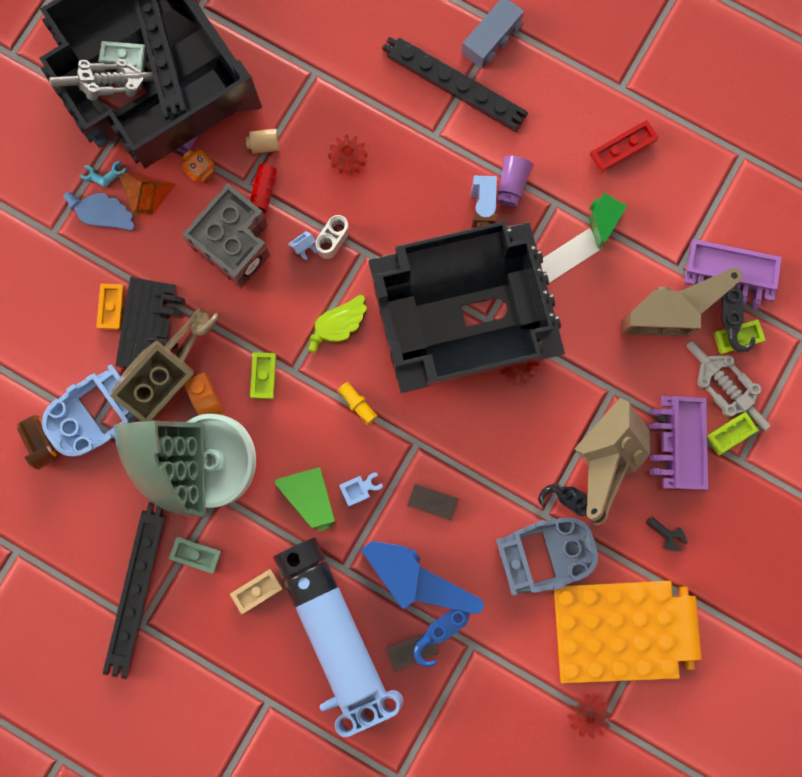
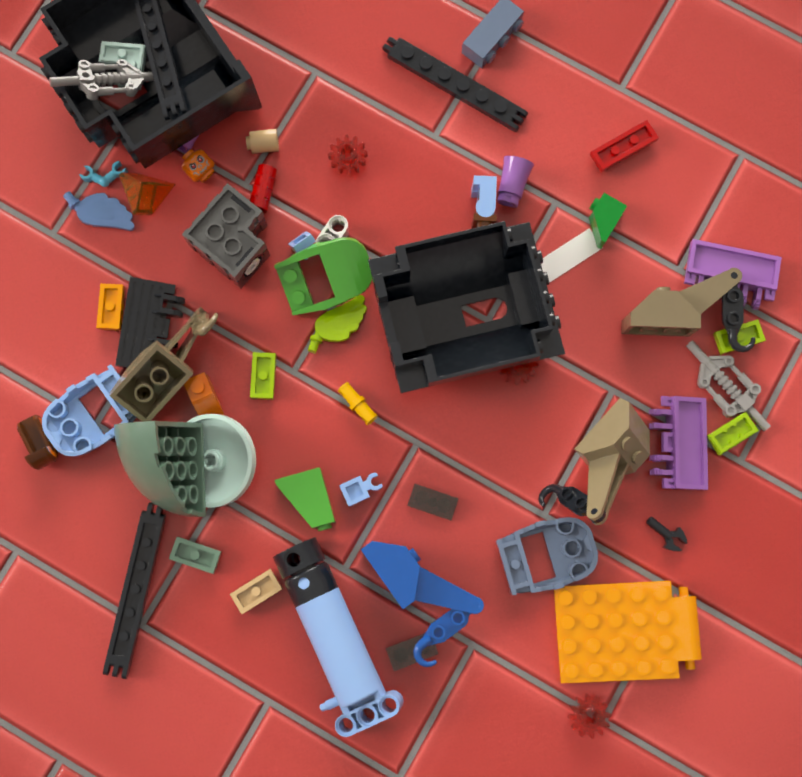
(345, 266): none -> bright green slope

